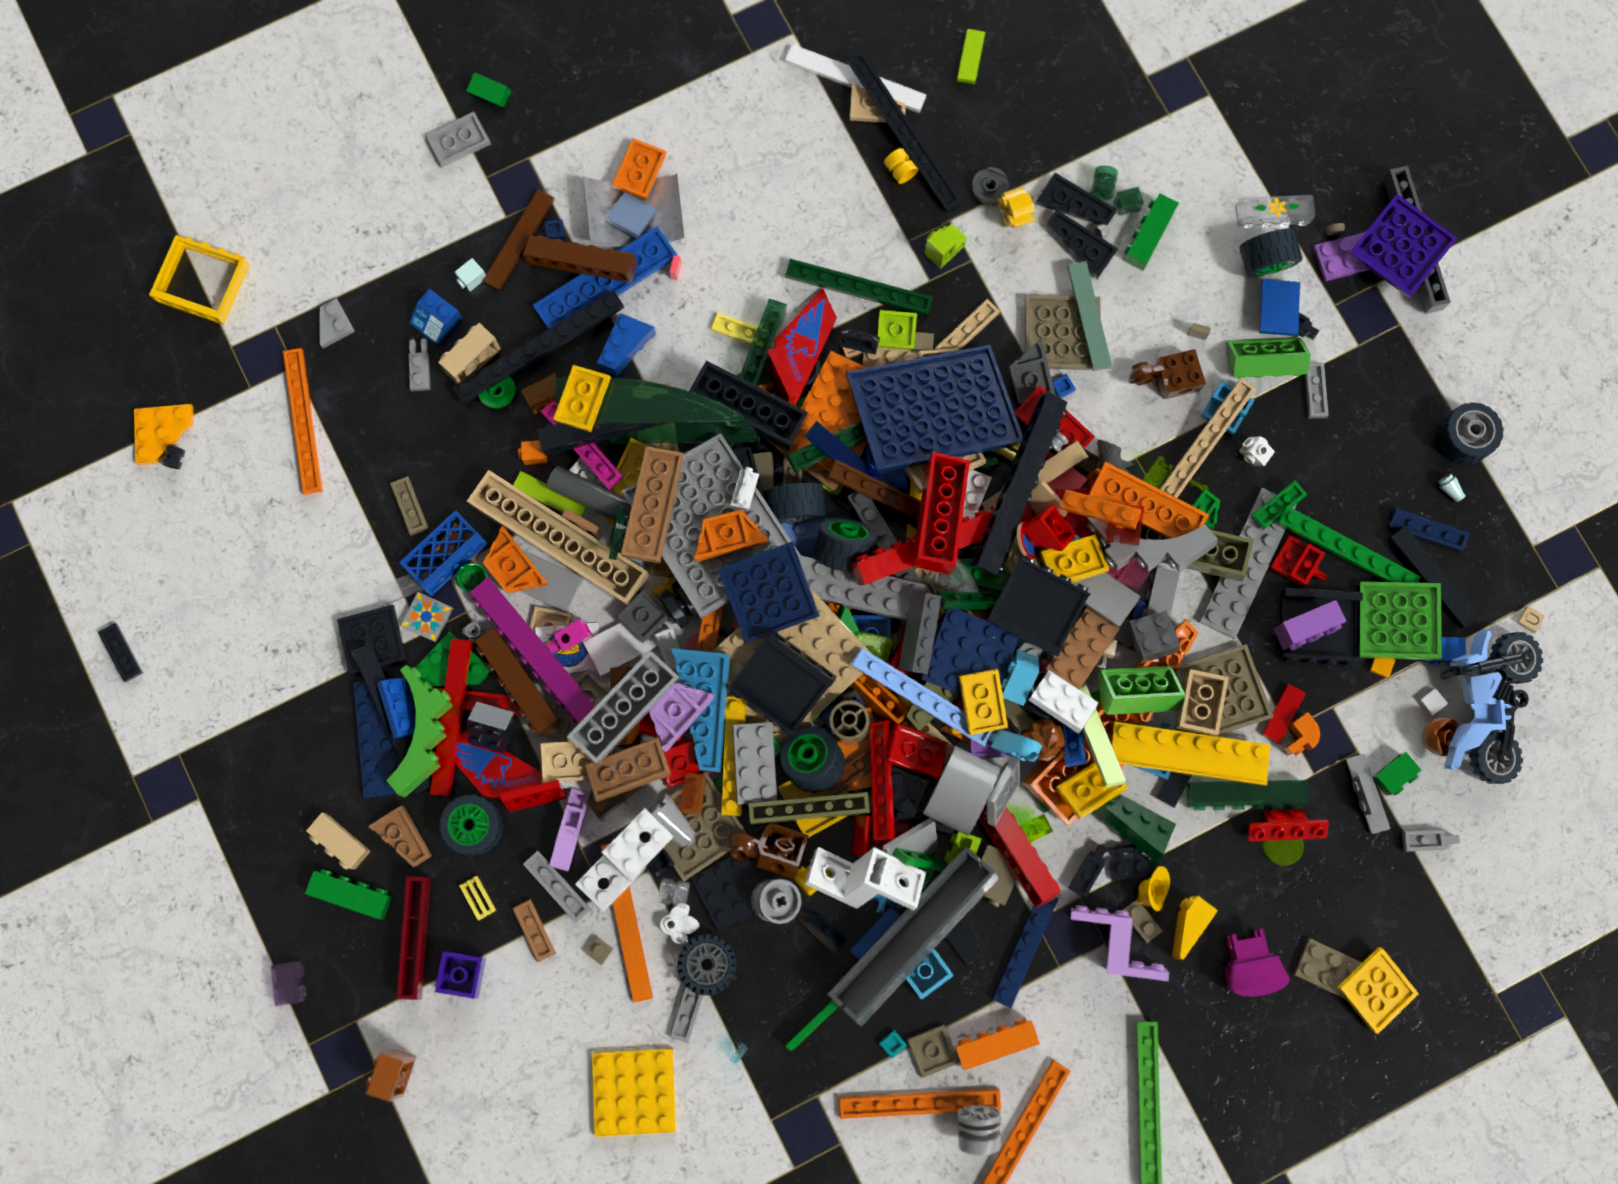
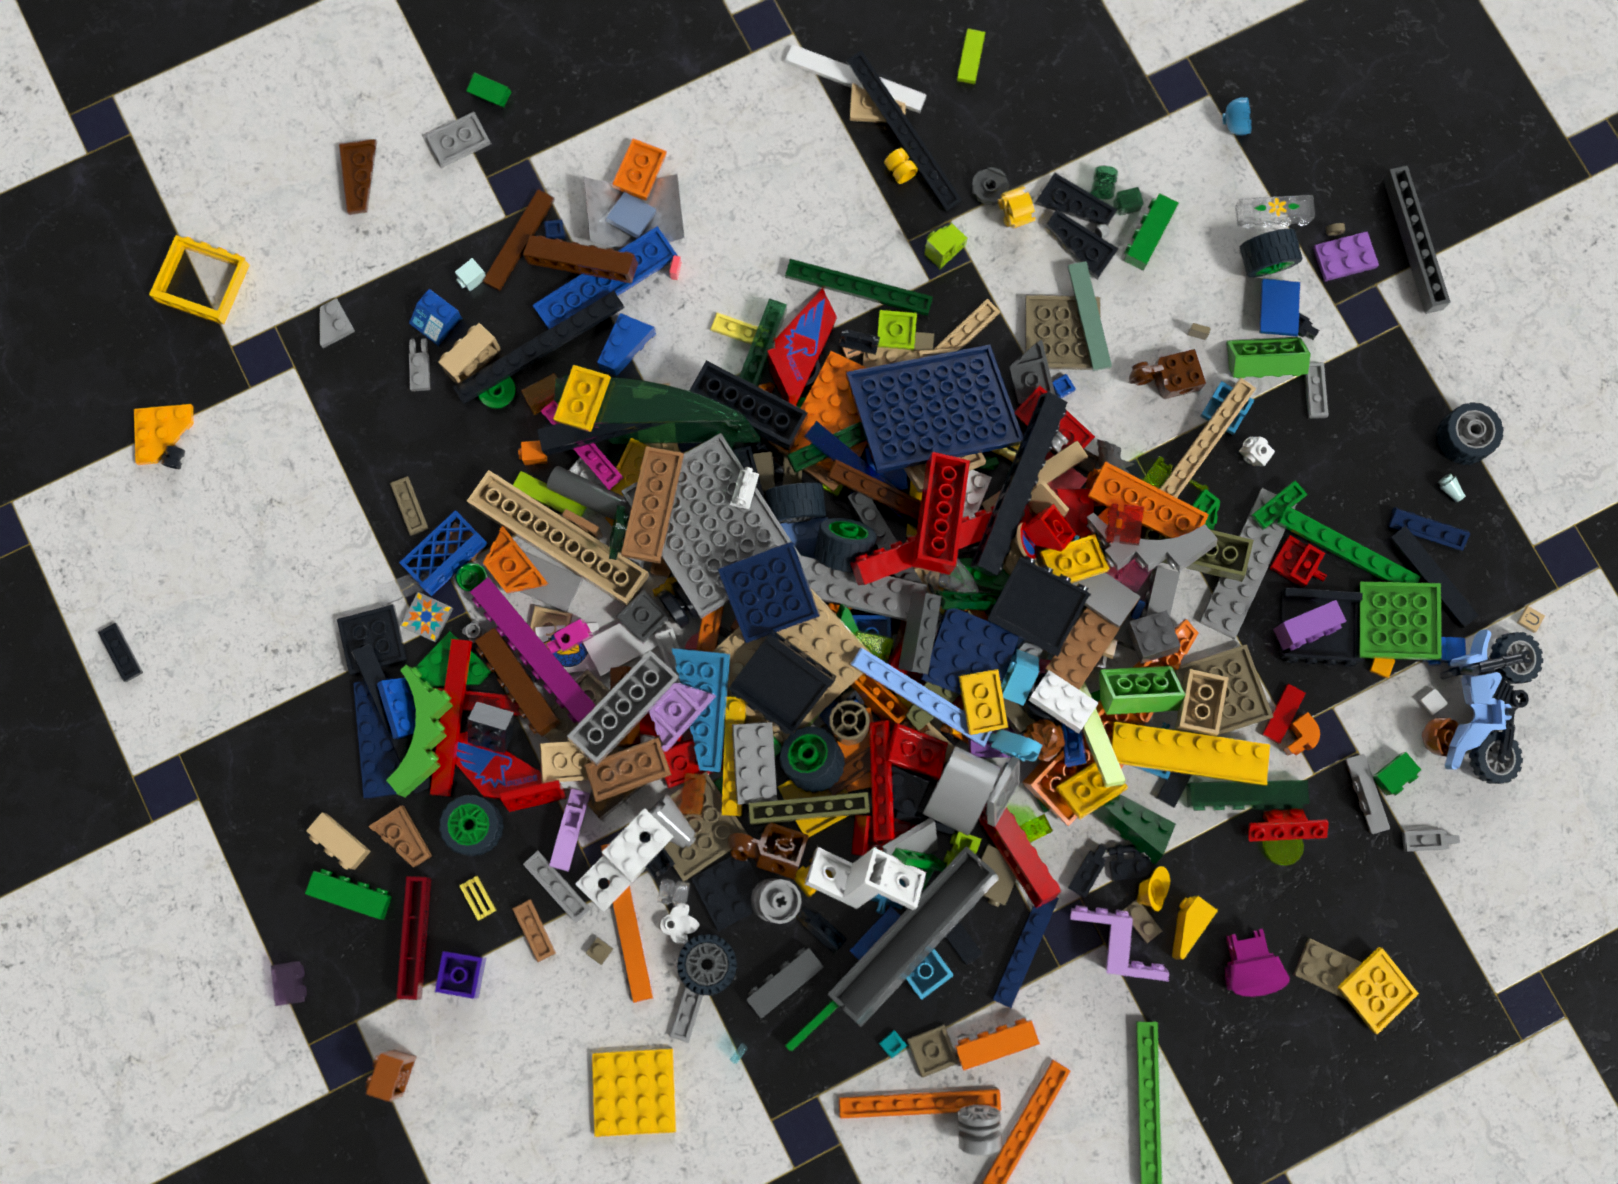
(302, 421): orange tile -> none
(357, 171): none -> reddish brown wing
(727, 535): orange wing -> none
(784, 983): none -> dark grey brick
(1100, 509): orange plate -> none
(1238, 116): none -> dark azure cylinder
(1403, 249): dark purple piece -> none

